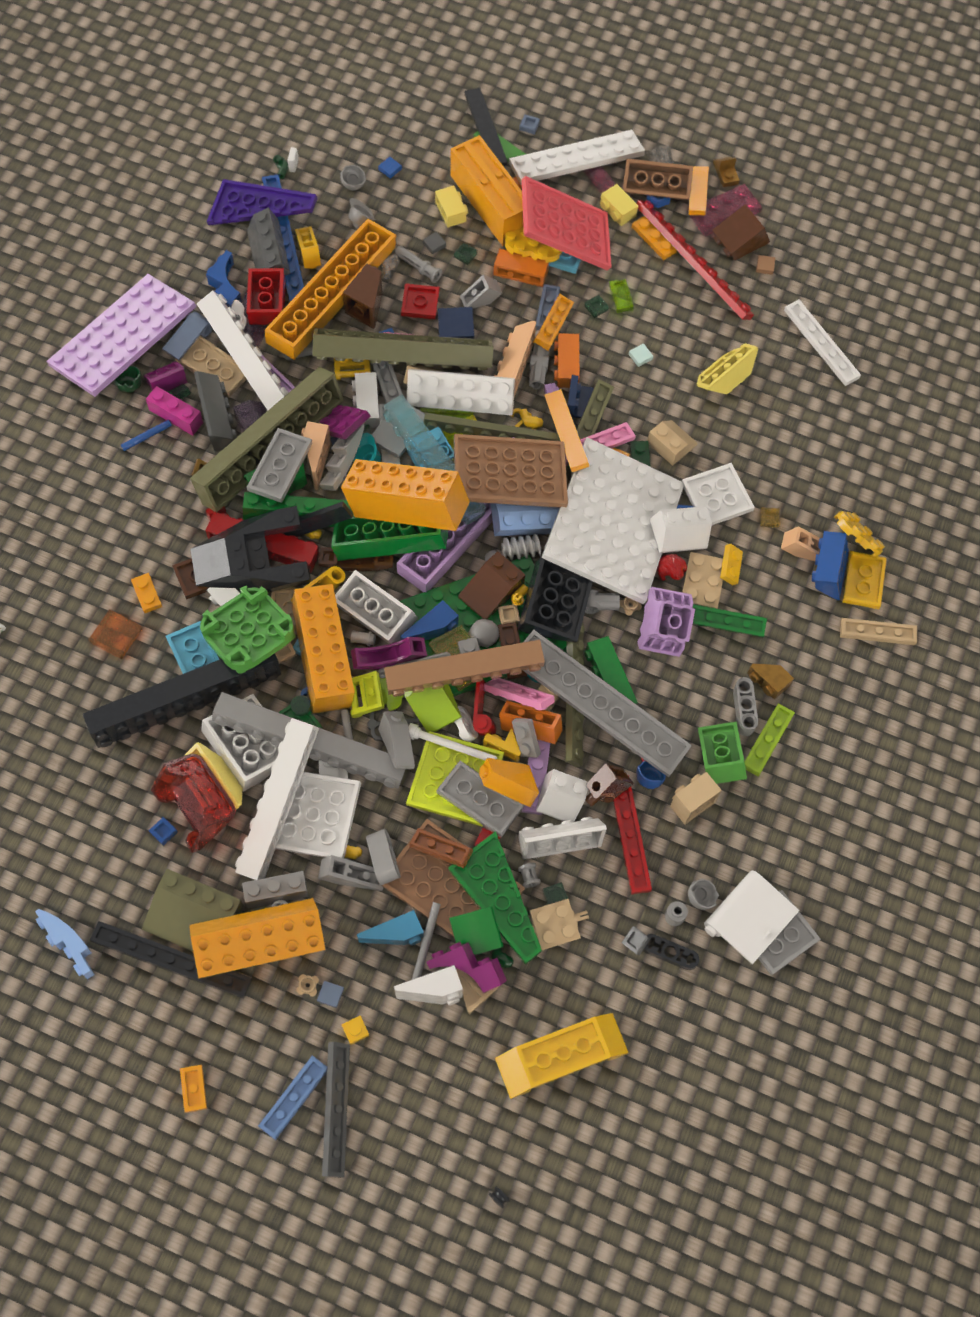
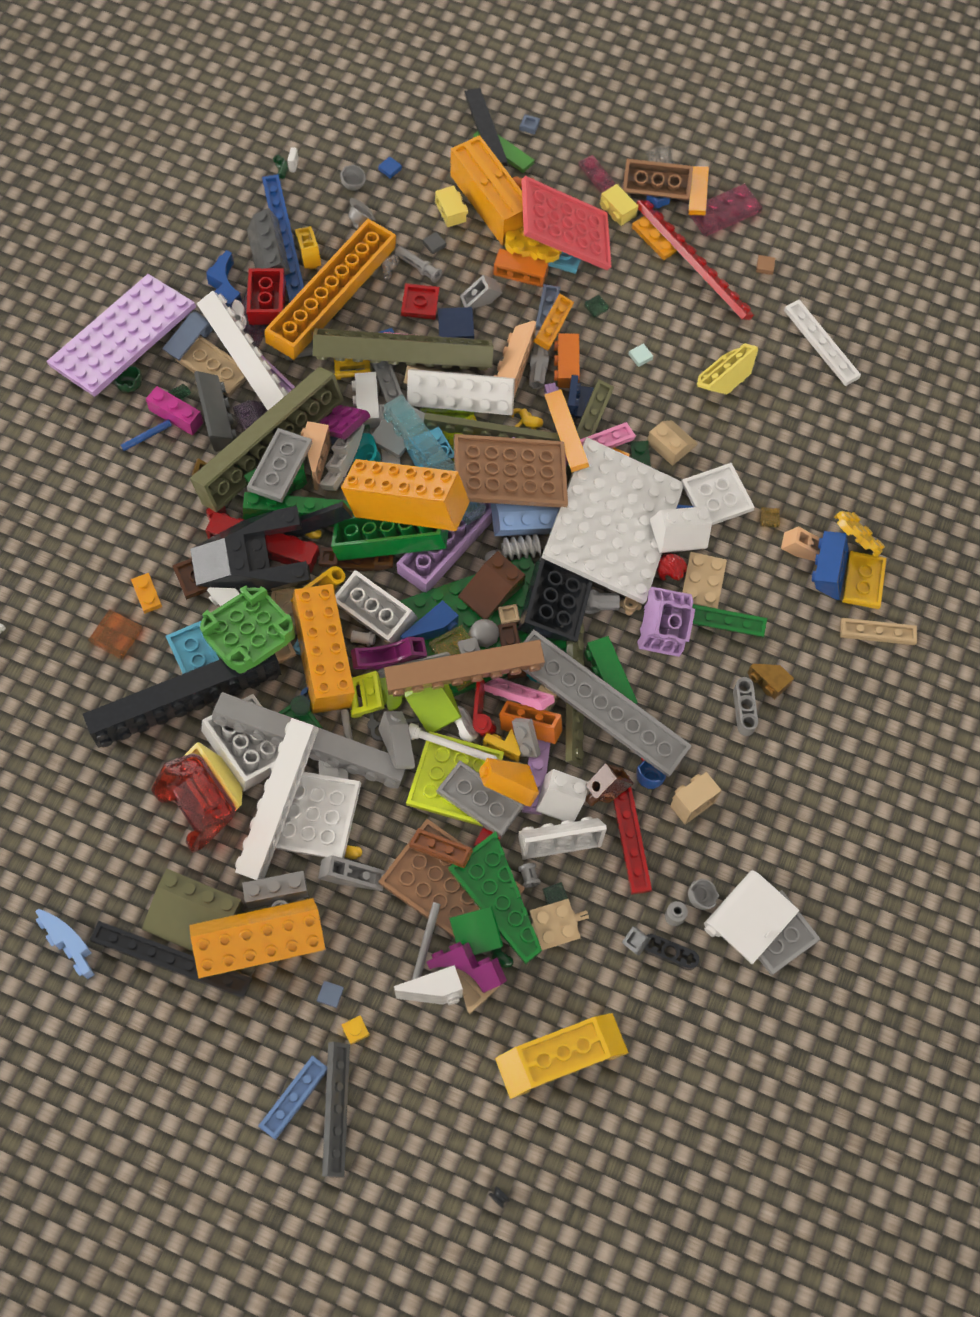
(163, 831): blue tile -> none
(166, 377): magenta slope -> none
(193, 1088): light orange plate -> none
(242, 200): dark purple wing -> none
(303, 980): tan plate -> none
(364, 296): reddish brown slope -> none
(383, 857): light grey beam -> none
(397, 931): dark azure slope -> none
(465, 253): clear green tile -> none
(518, 596): yellow arm -> none
(577, 156): white plate -> none
(621, 296): clear neon green tile -> none
(722, 752): bright green slope -> none
(726, 171): pearl gold slope -> none
(731, 564): yellow plate -> none
(740, 234): reddish brown slope -> none
(768, 739): lime tile -> none

